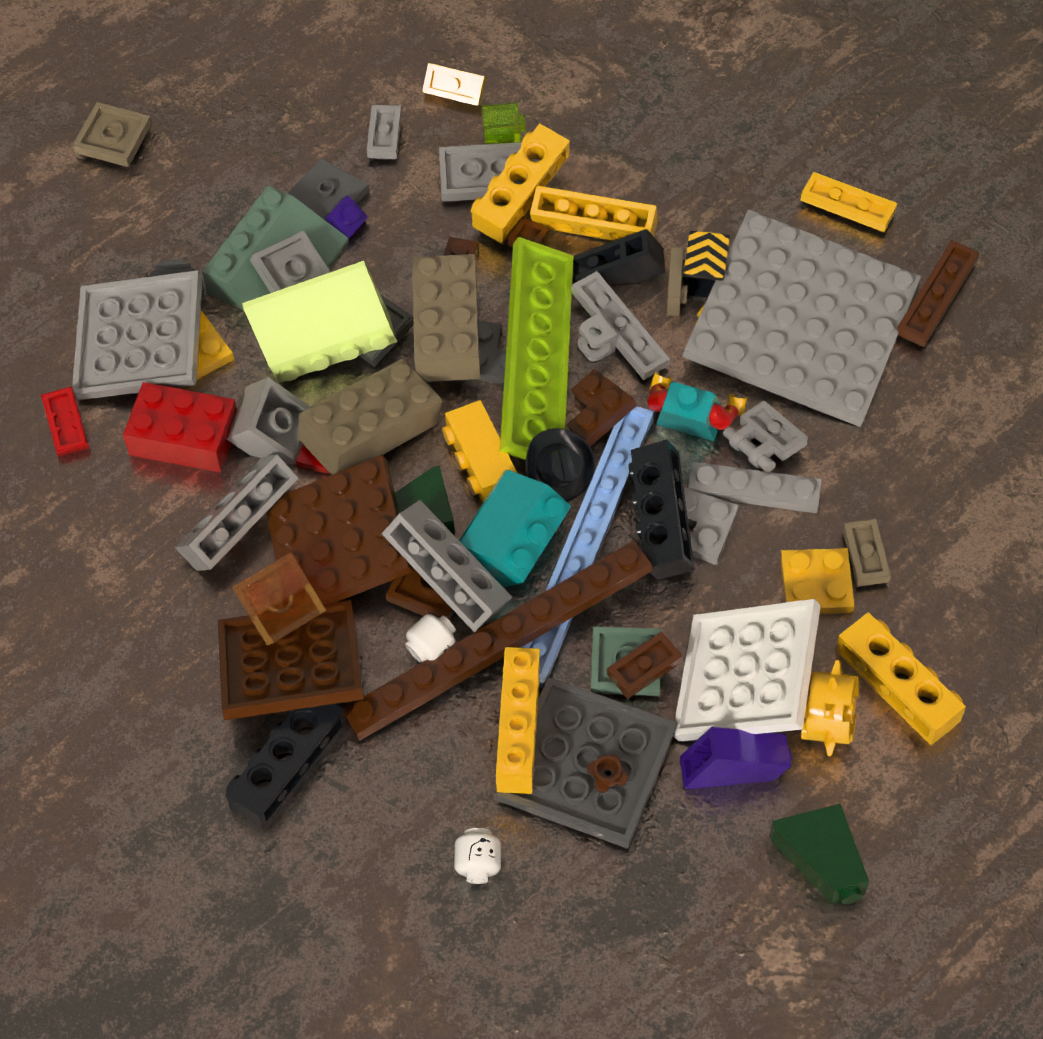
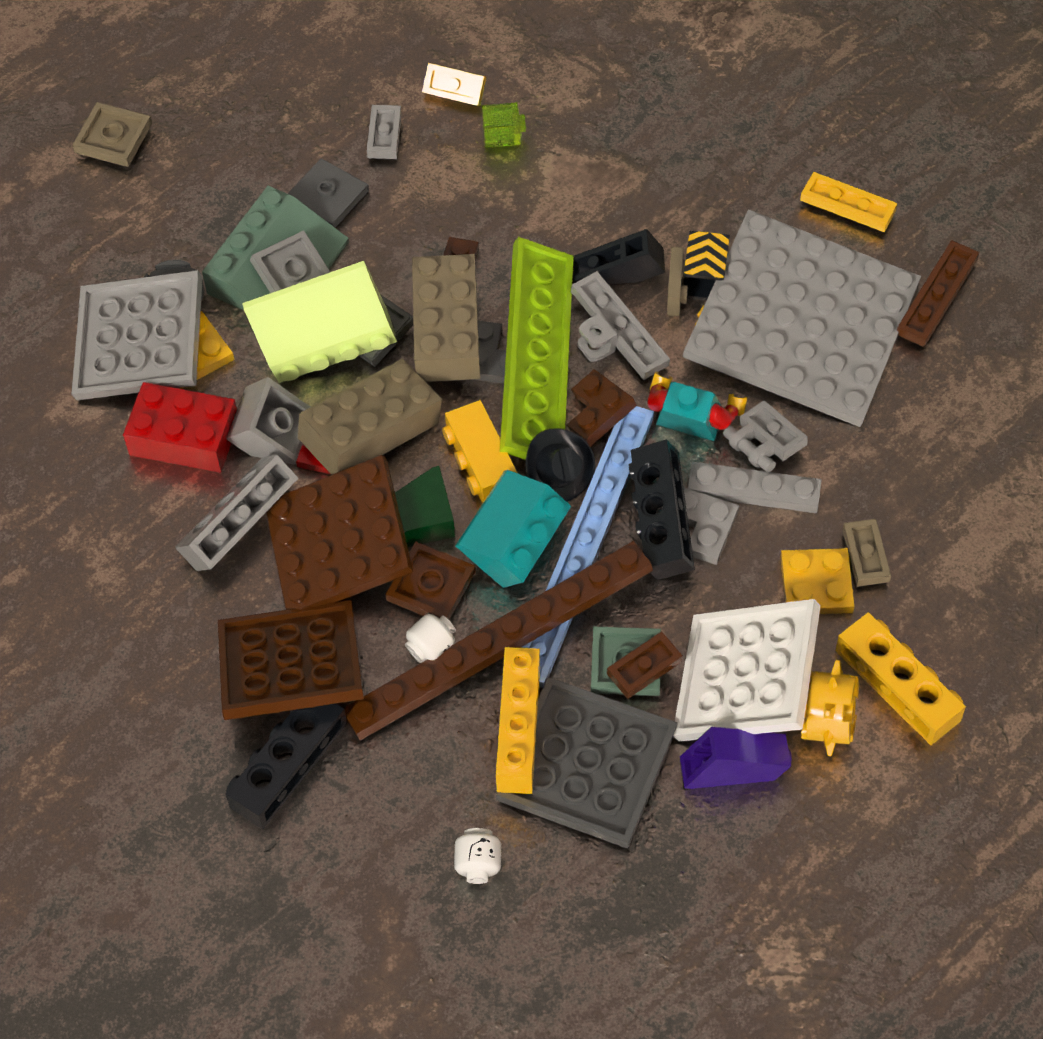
(64, 421): red plate -> none
(279, 599): clear orange slope -> none
(346, 216): dark purple plate -> none
(446, 565): light grey brick -> none
(469, 169): light grey plate -> none
(501, 220): yellow brick -> none
(529, 230): reddish brown plate -> none
(591, 214): yellow brick -> none
(603, 764): reddish brown plate -> none
(823, 852): dark green slope -> none

